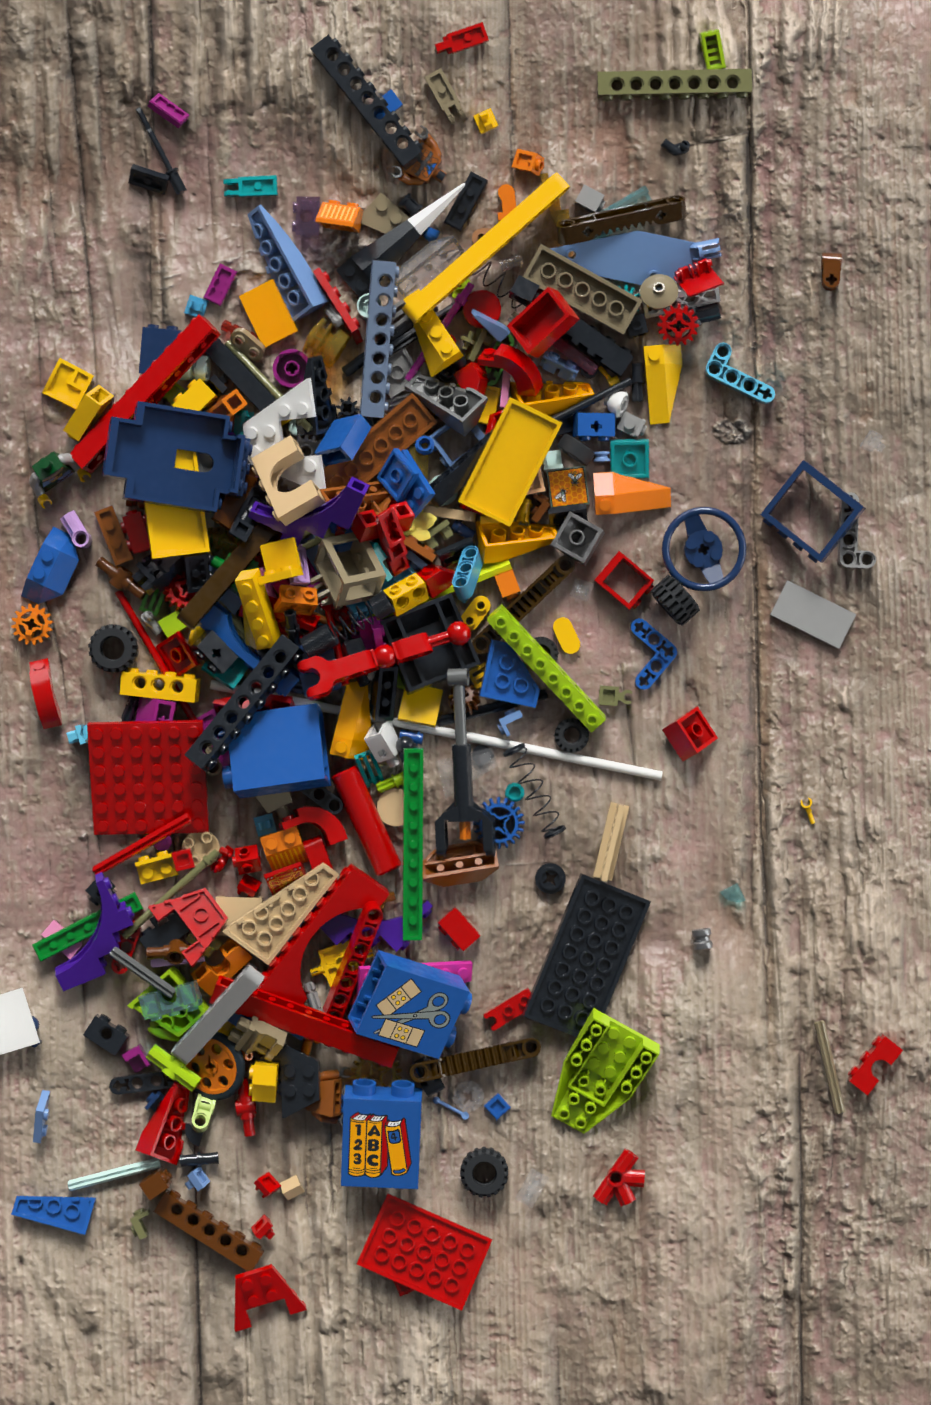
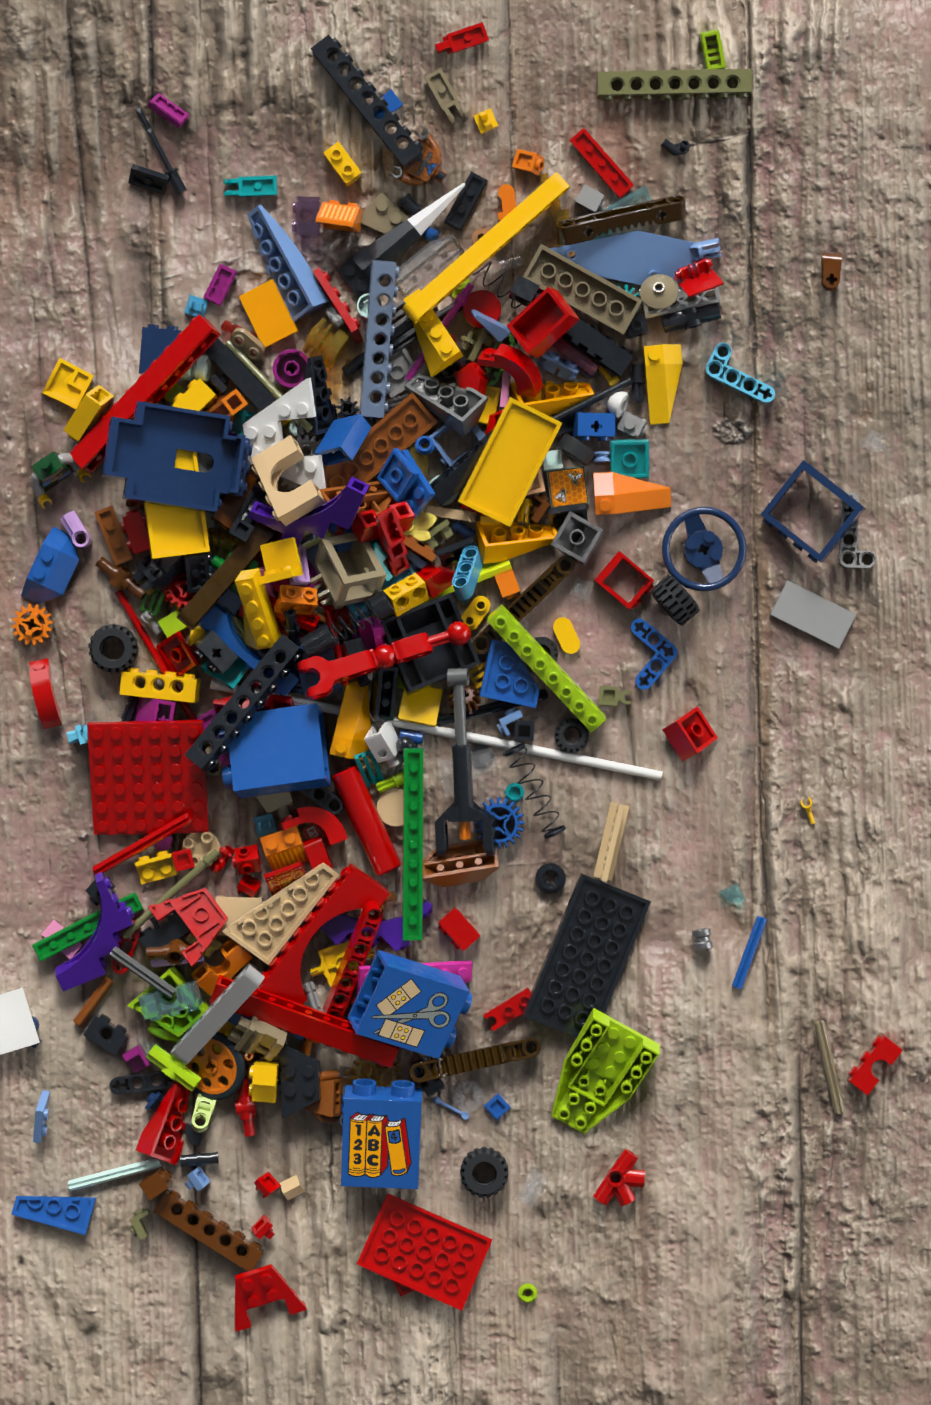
(93, 1001): none -> dark orange axle
(311, 831): none -> red sticker
(342, 164): none -> yellow brick
(524, 730): none -> black brick
(527, 1299): none -> lime plate
(601, 163): none -> red plate
(669, 324): red gear -> none
(749, 952): none -> blue axle

